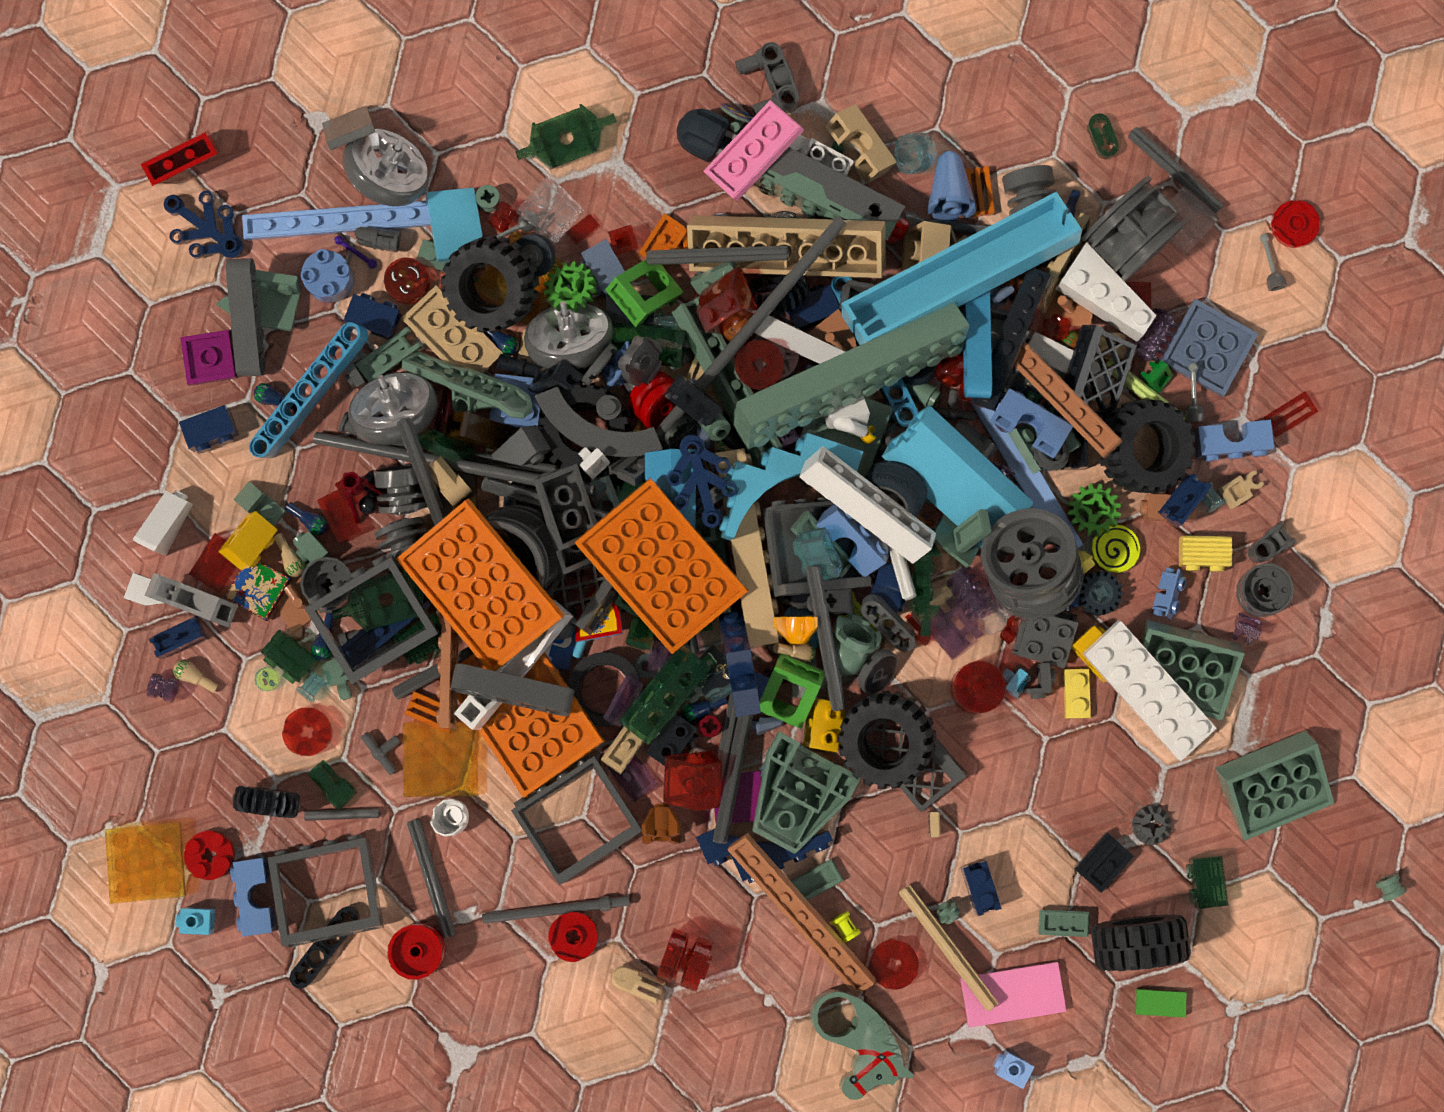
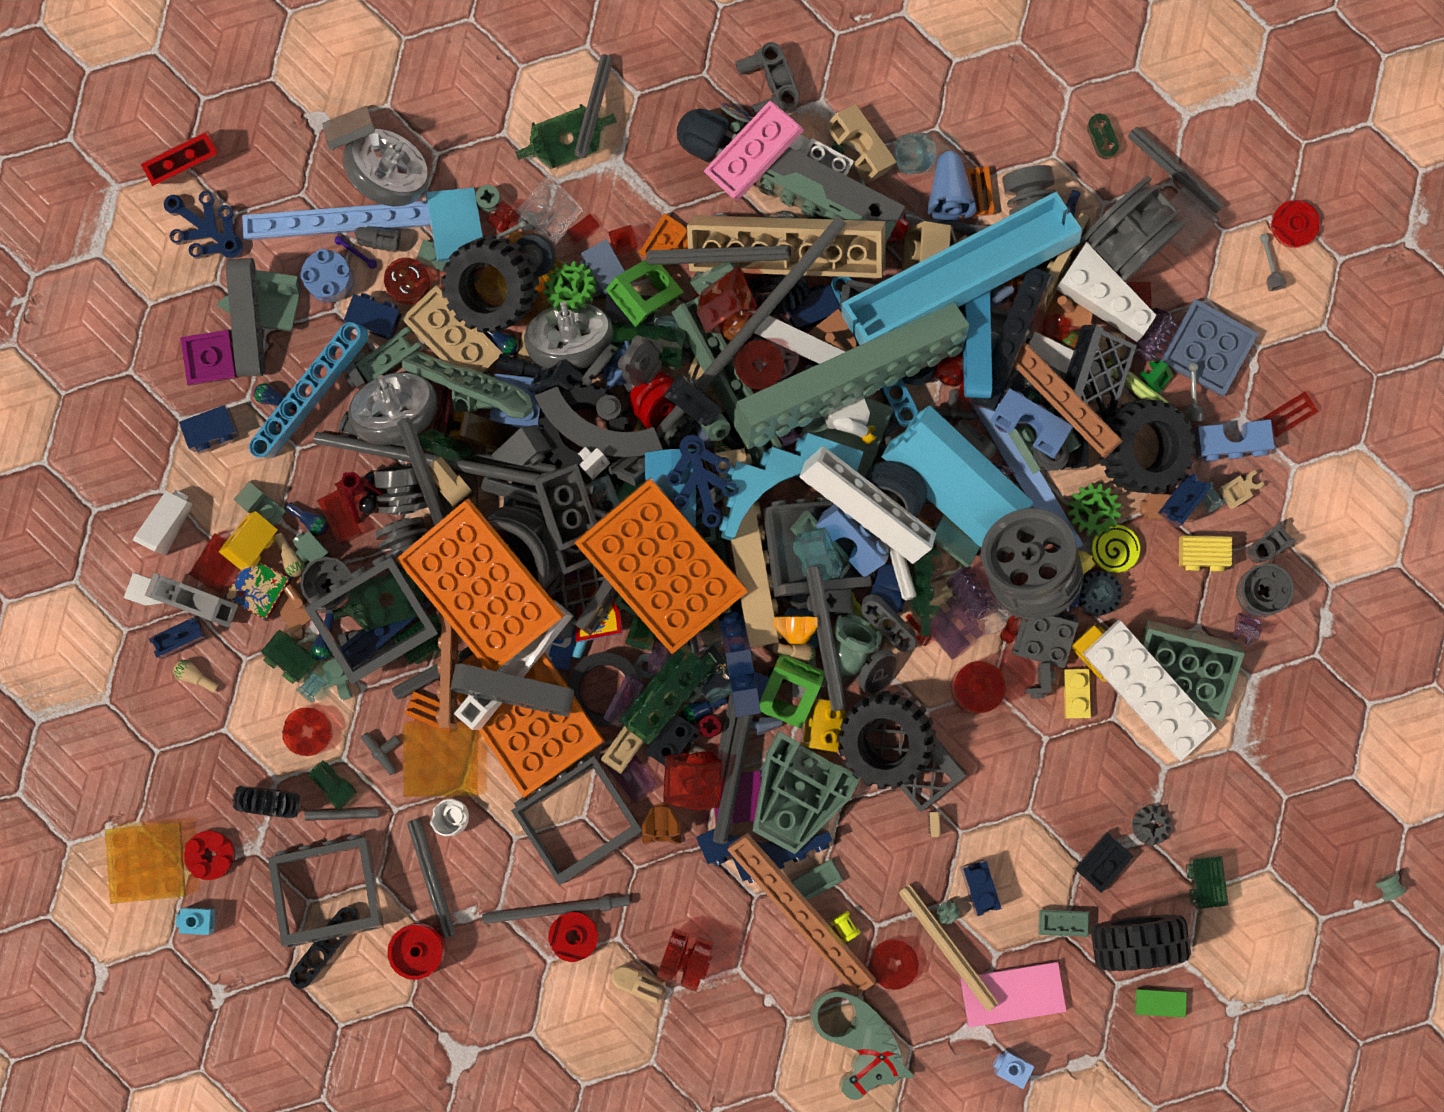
(162, 687): clear purple wheel -> none
(252, 918): medium blue arch -> none
(267, 679): clear light blue tile -> none
(593, 106): none -> dark grey axle
(925, 394): sand green cone -> none
(972, 531): sand green tile -> none
(1016, 682): medium azure tile -> none
(1173, 584): medium blue hinge -> none
(1275, 785): sand green slope -> none

